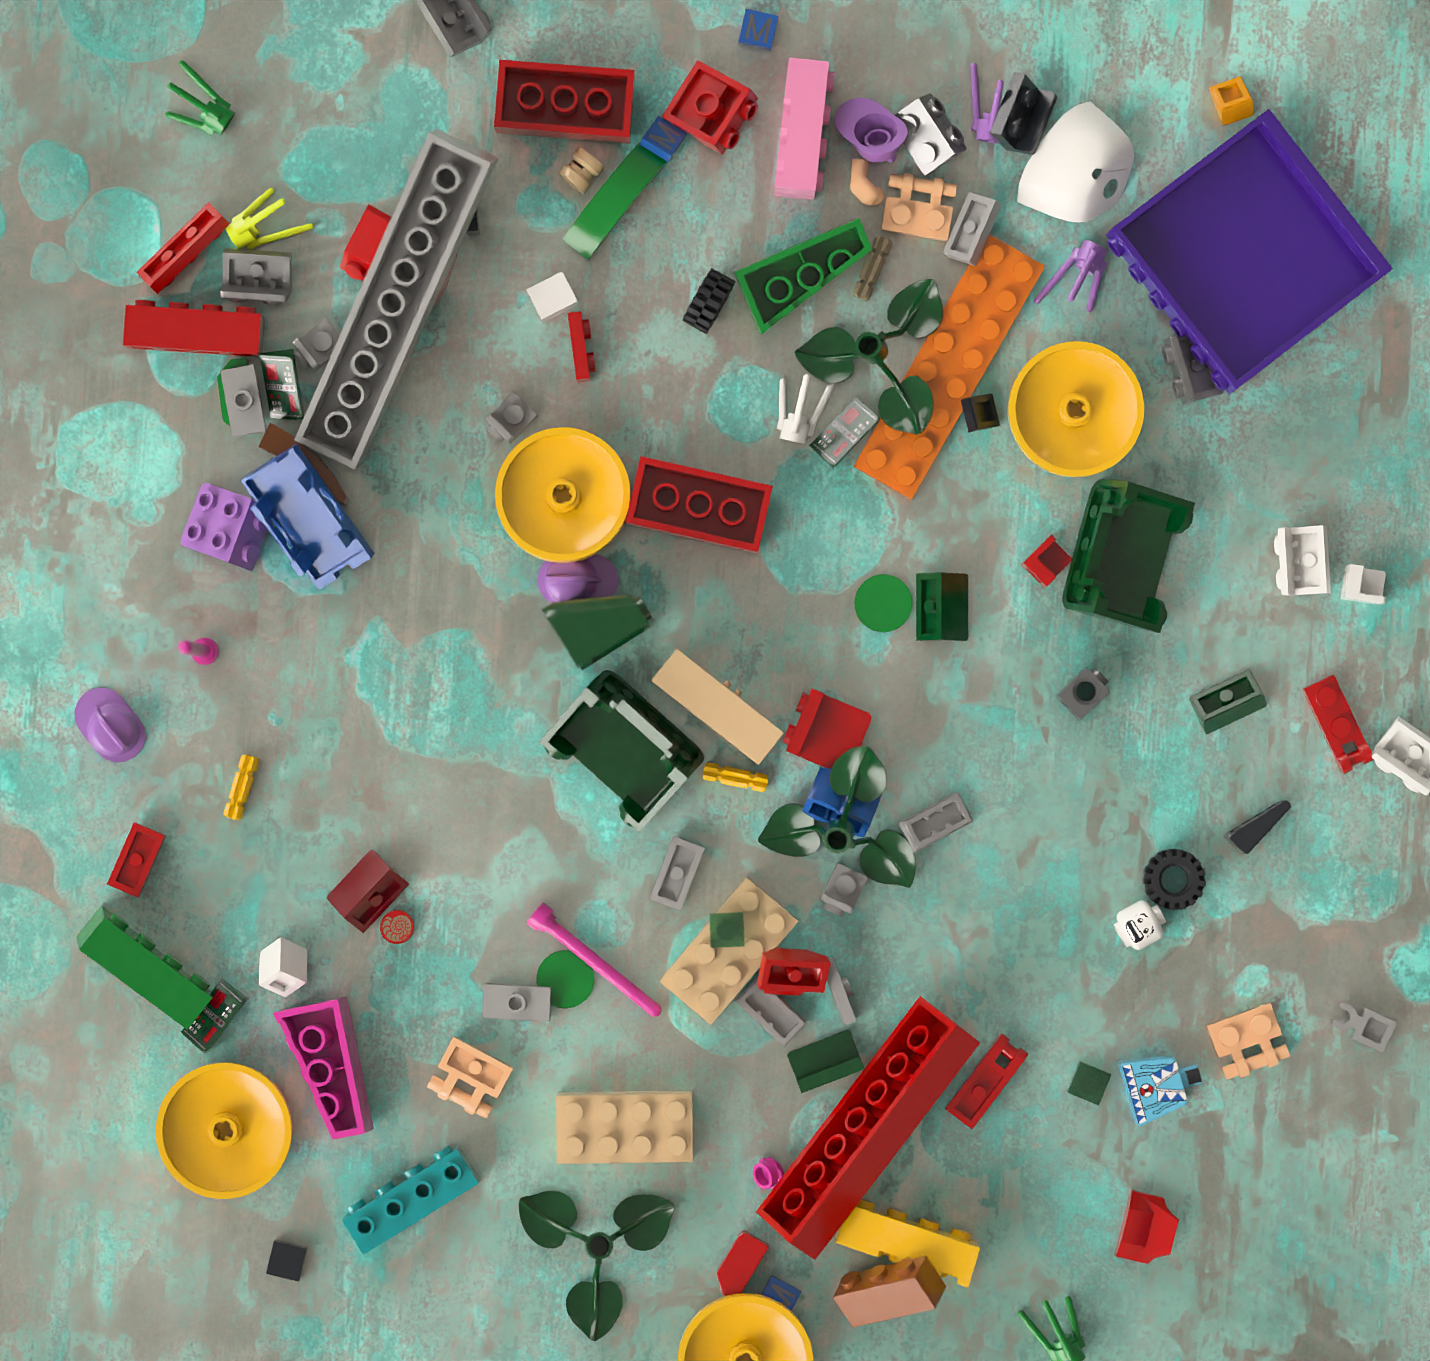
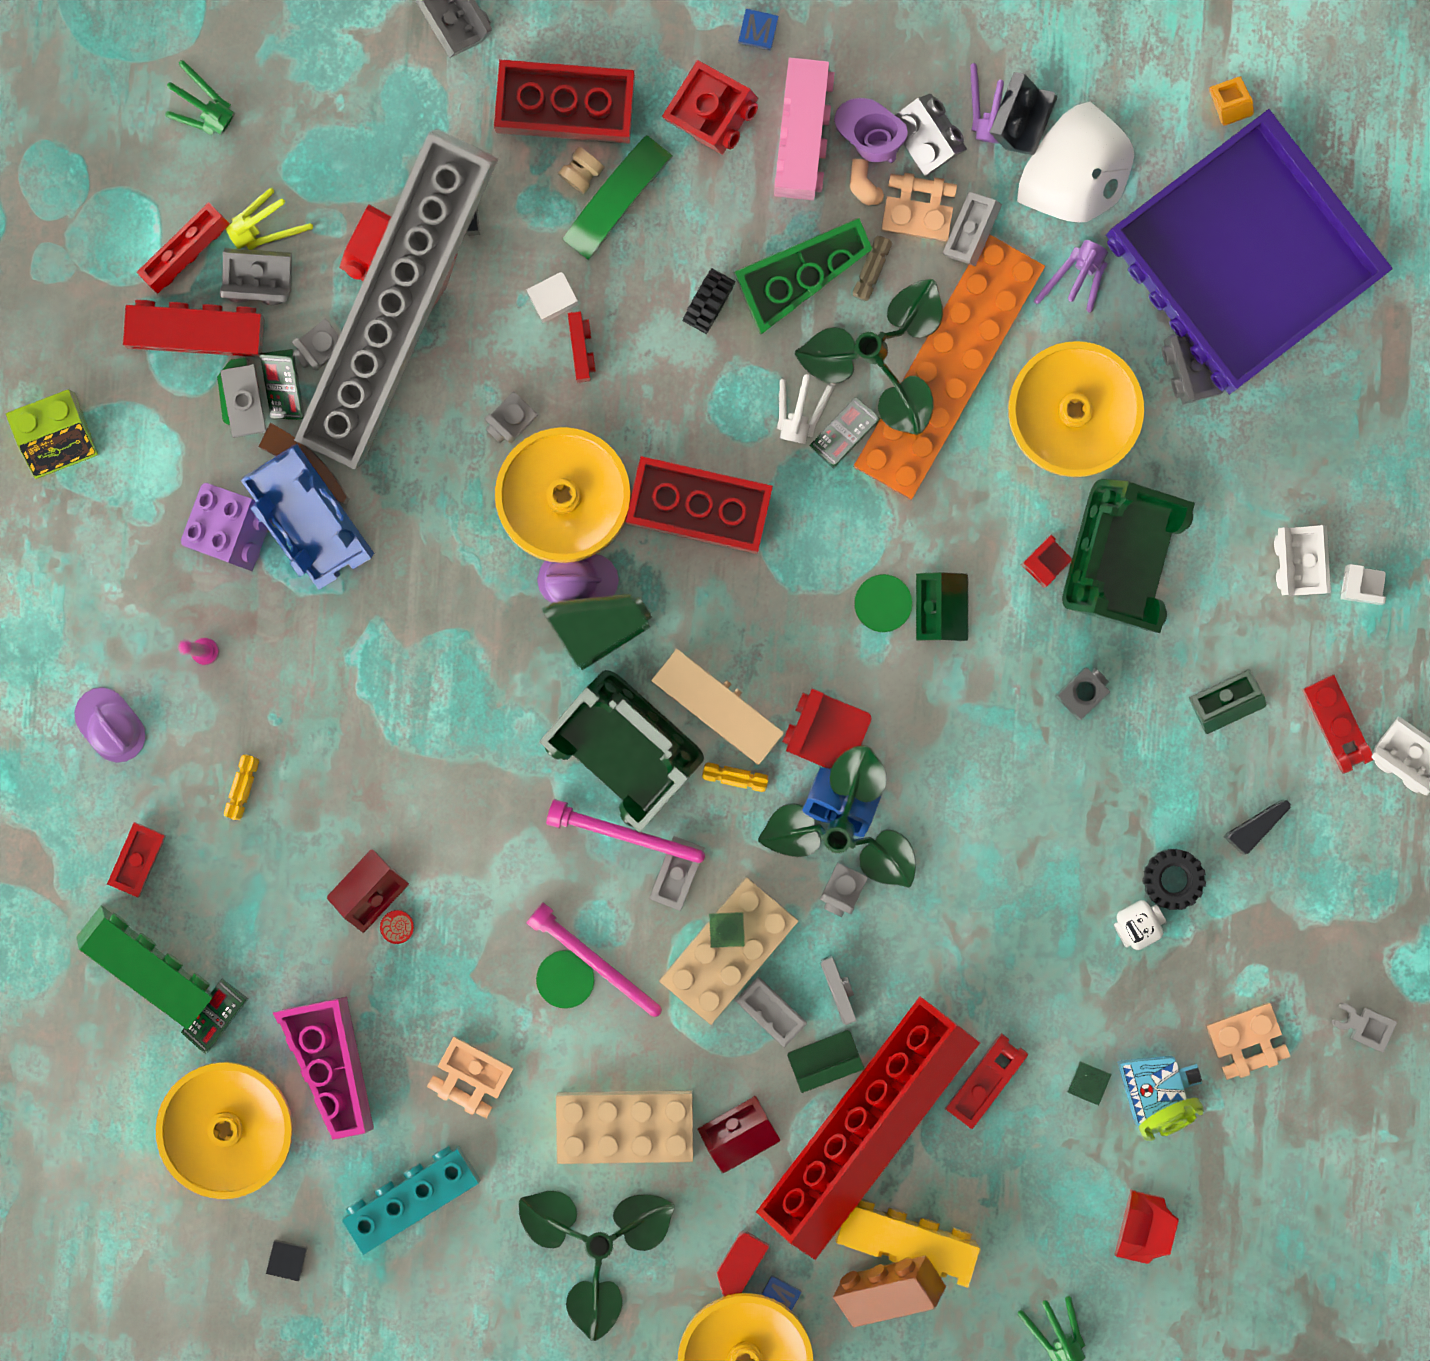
(52, 433): none -> slope
(283, 967): white panel -> none
(516, 1002): light grey plate -> none
(562, 815): none -> dark pink piece
(663, 138): blue tile -> none
(738, 1135): none -> dark red panel
(767, 1173): dark pink plate -> none
(793, 971): red slope -> none
(935, 822): light grey plate -> none
(980, 412): black tile -> none
(1171, 1118): none -> lime tile

